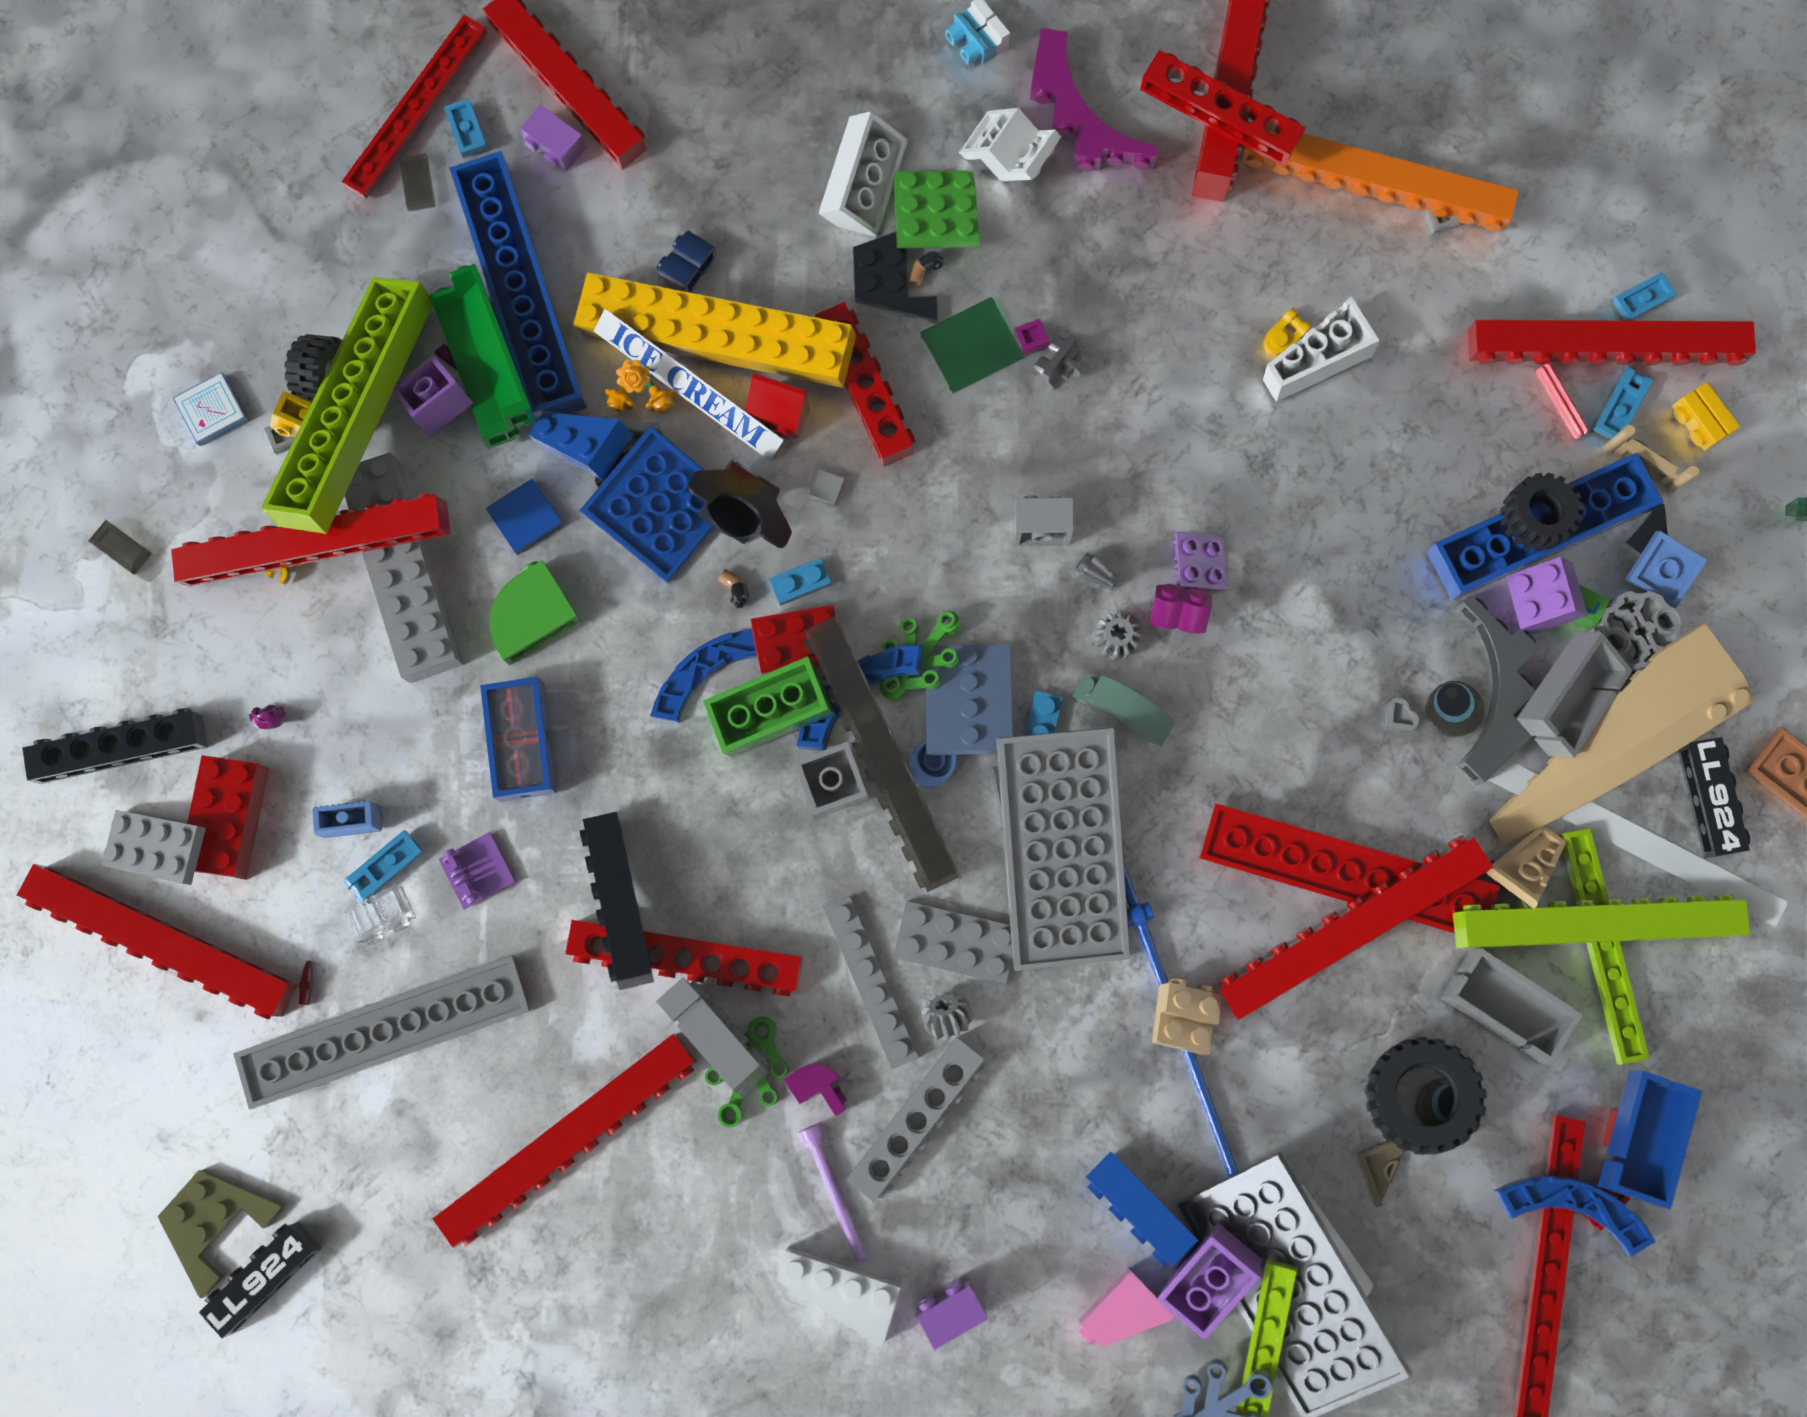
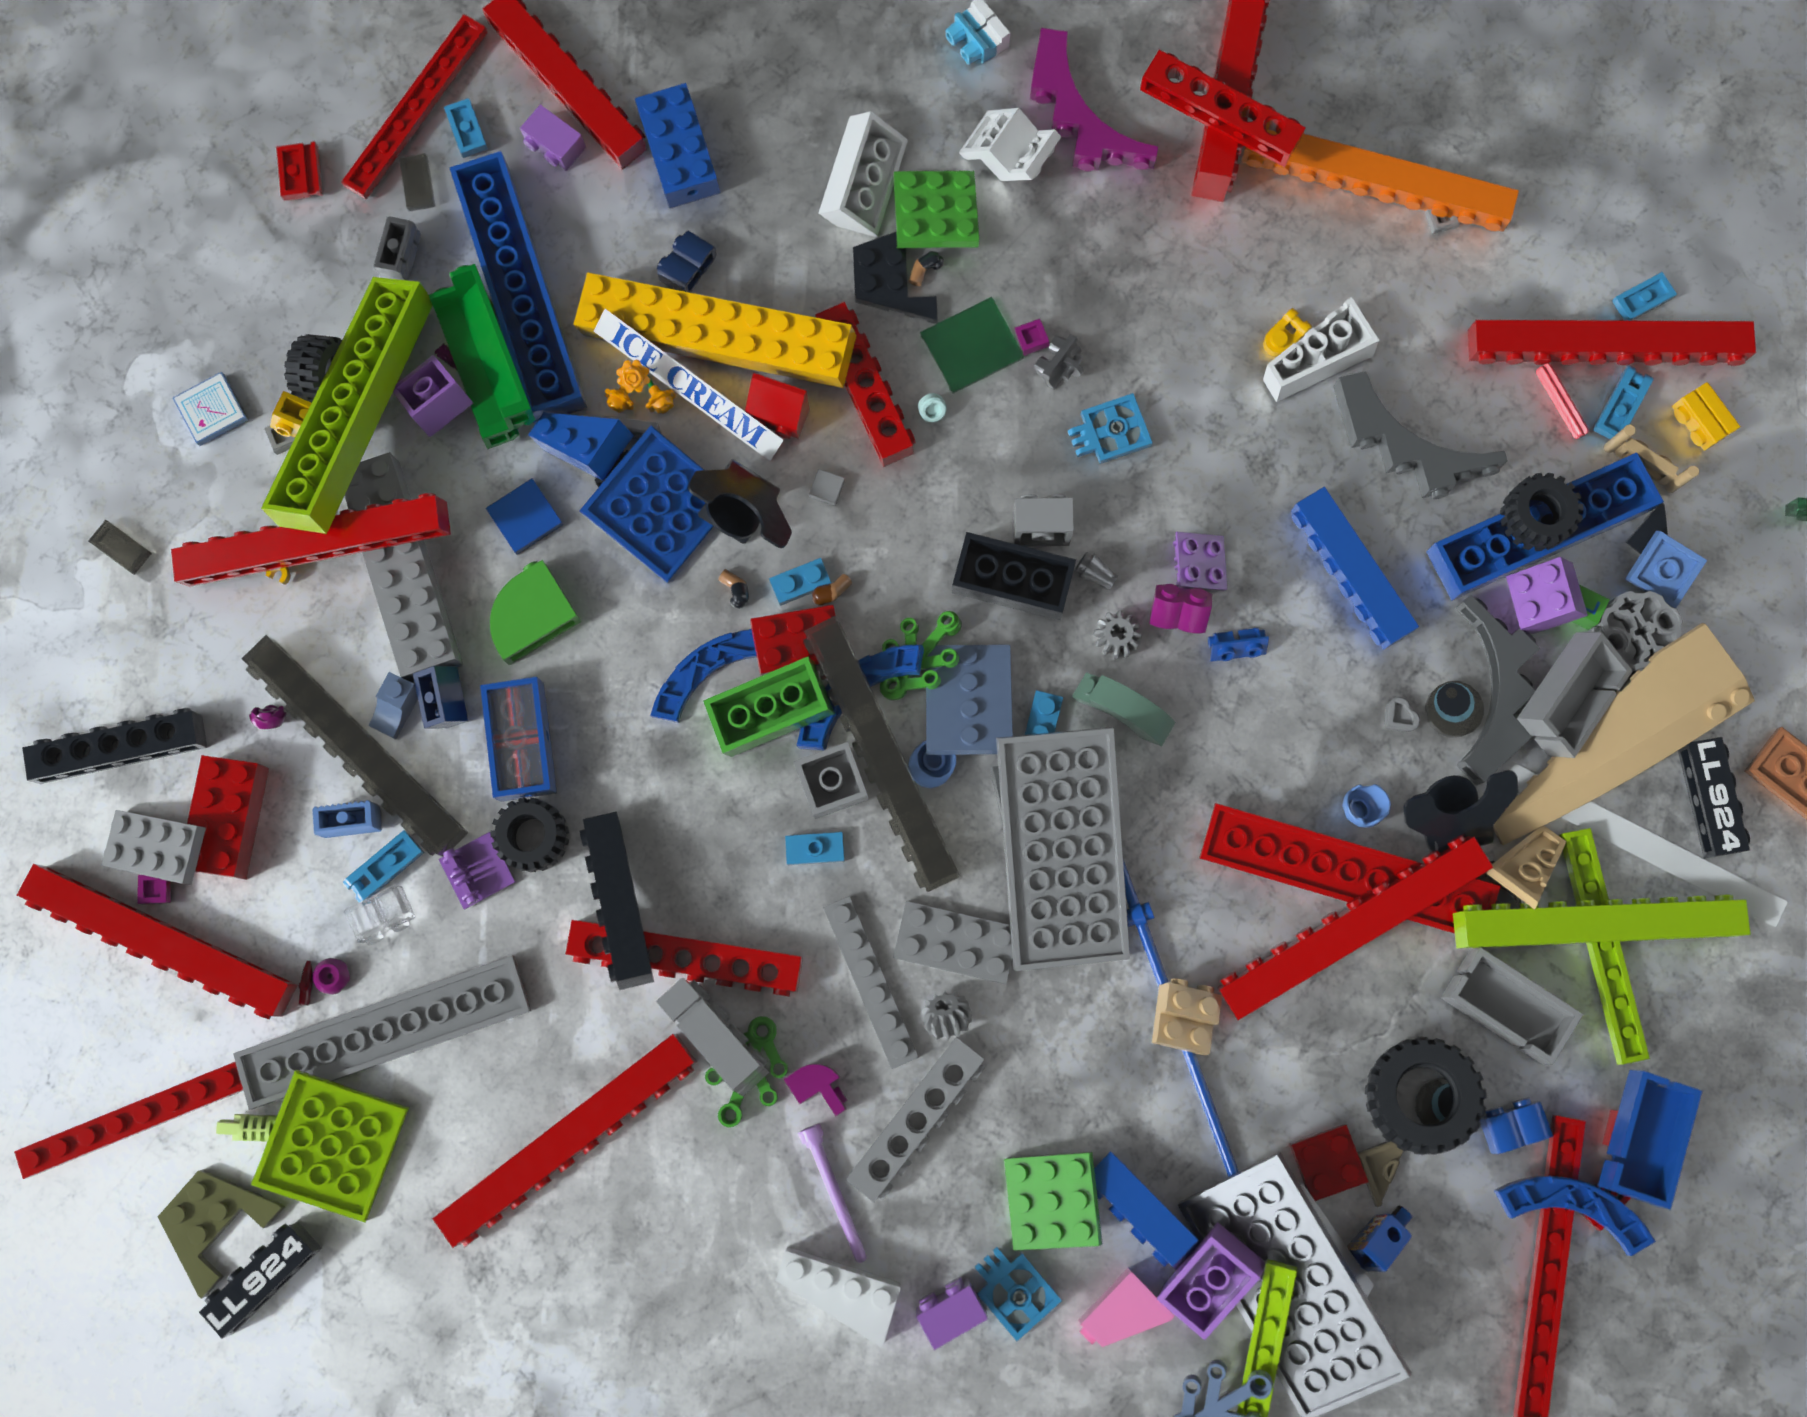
(128, 1121): none -> red plate
(153, 890): none -> magenta plate
(247, 1127): none -> yellowish green hinge
(299, 171): none -> red plate
(330, 1146): none -> lime tile
(340, 976): none -> magenta plate
(355, 746): none -> clear smoke brick
(394, 704): none -> sand blue arch
(397, 249): none -> flat silver brick
(440, 697): none -> dark blue brick
(511, 820): none -> black tyre
(677, 145): none -> blue brick
(814, 848): none -> dark azure plate
(830, 592): none -> arm
(932, 407): none -> light aqua tile
(1013, 576): none -> black brick
(1016, 1293): none -> dark azure piece
(1053, 1201): none -> bright green plate
(1111, 430): none -> dark azure piece
(1250, 644): none -> blue hinge
(1328, 1162): none -> red plate
(1353, 568): none -> blue brick
(1366, 805): none -> medium blue hair
(1381, 1240): none -> blue torso
(1401, 450): none -> dark grey arch
(1453, 809): none -> black piece
(1515, 1127): none -> blue brick

